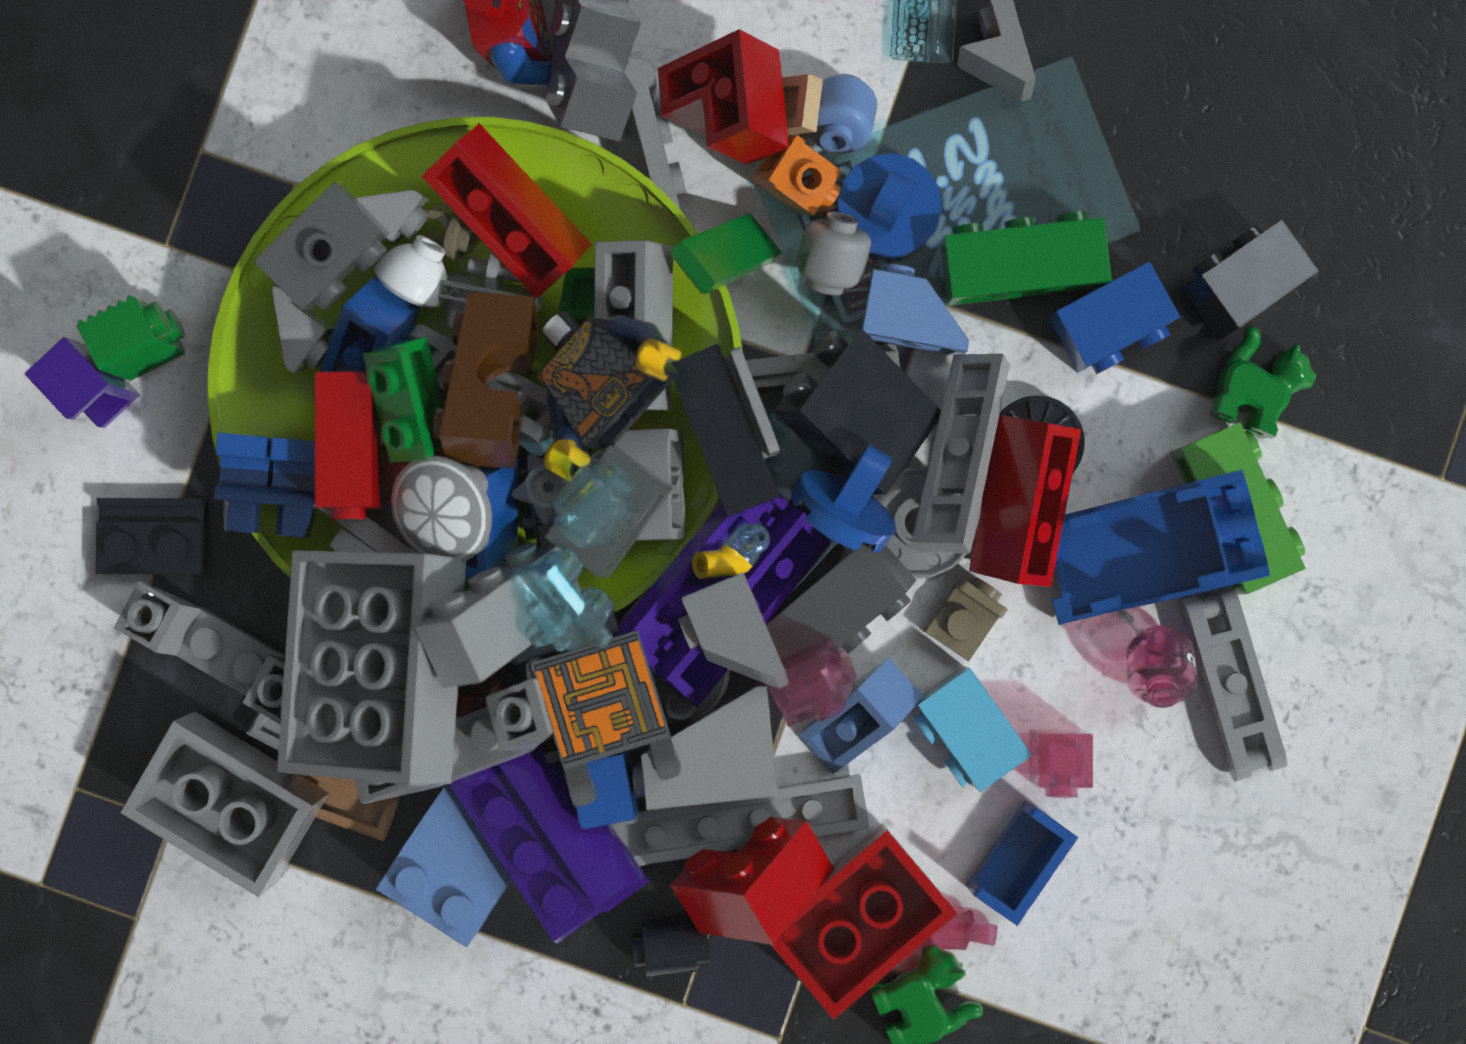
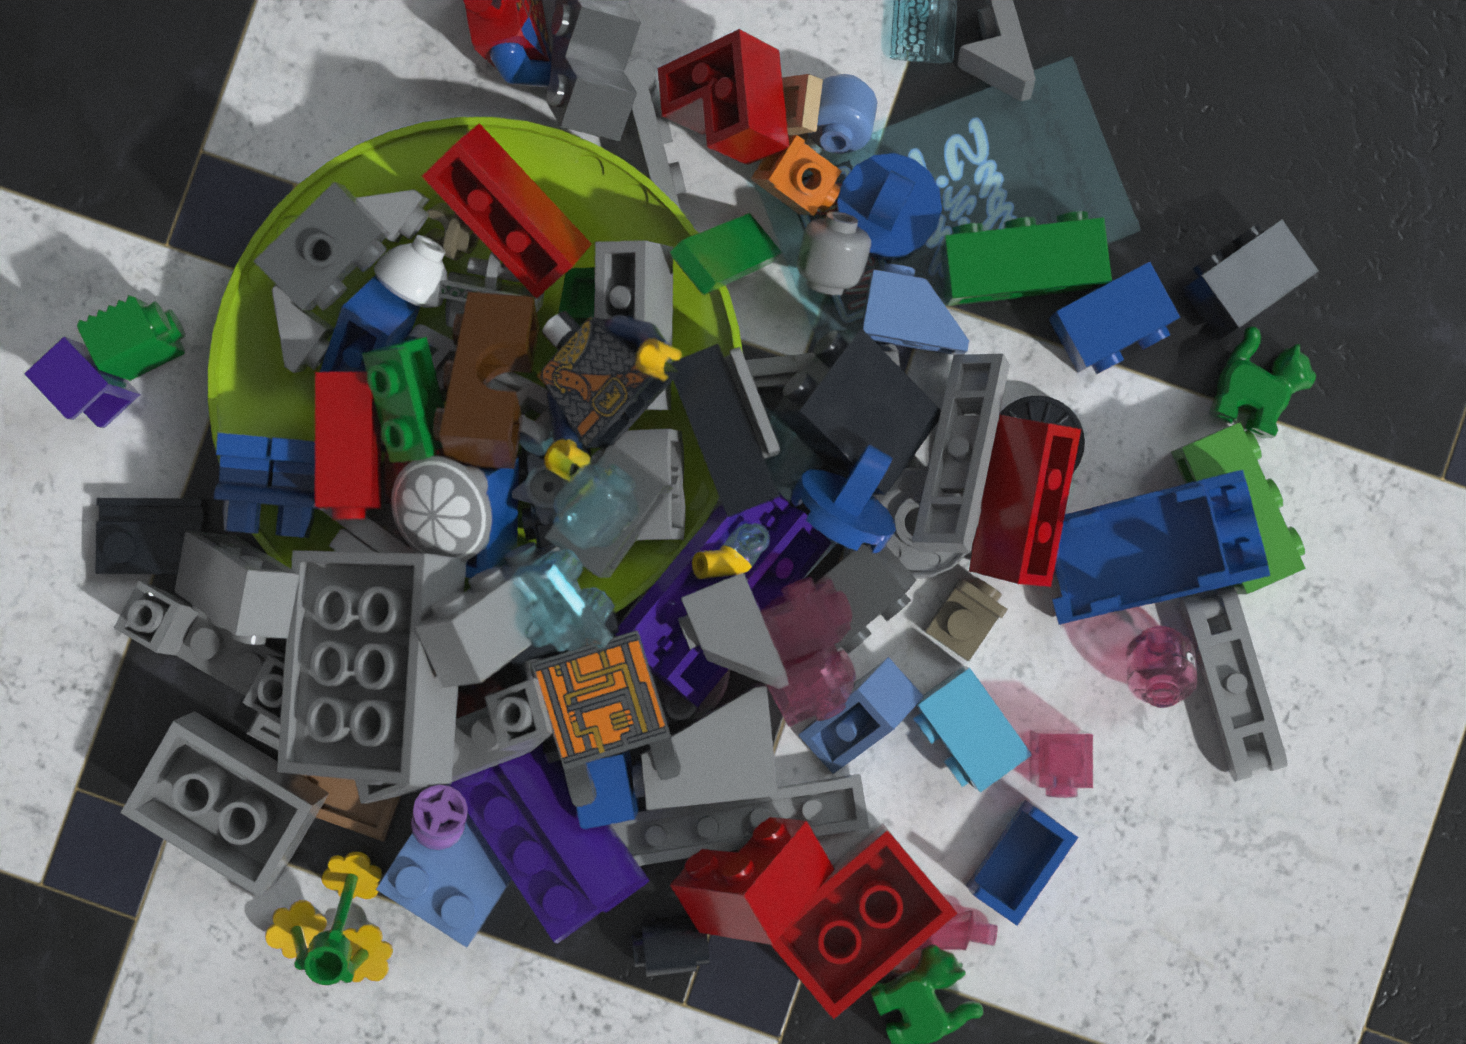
(236, 586): none -> light grey brick
(334, 953): none -> yellow plant
(441, 805): none -> medium lavender wheel
(807, 618): none -> clear pink brick

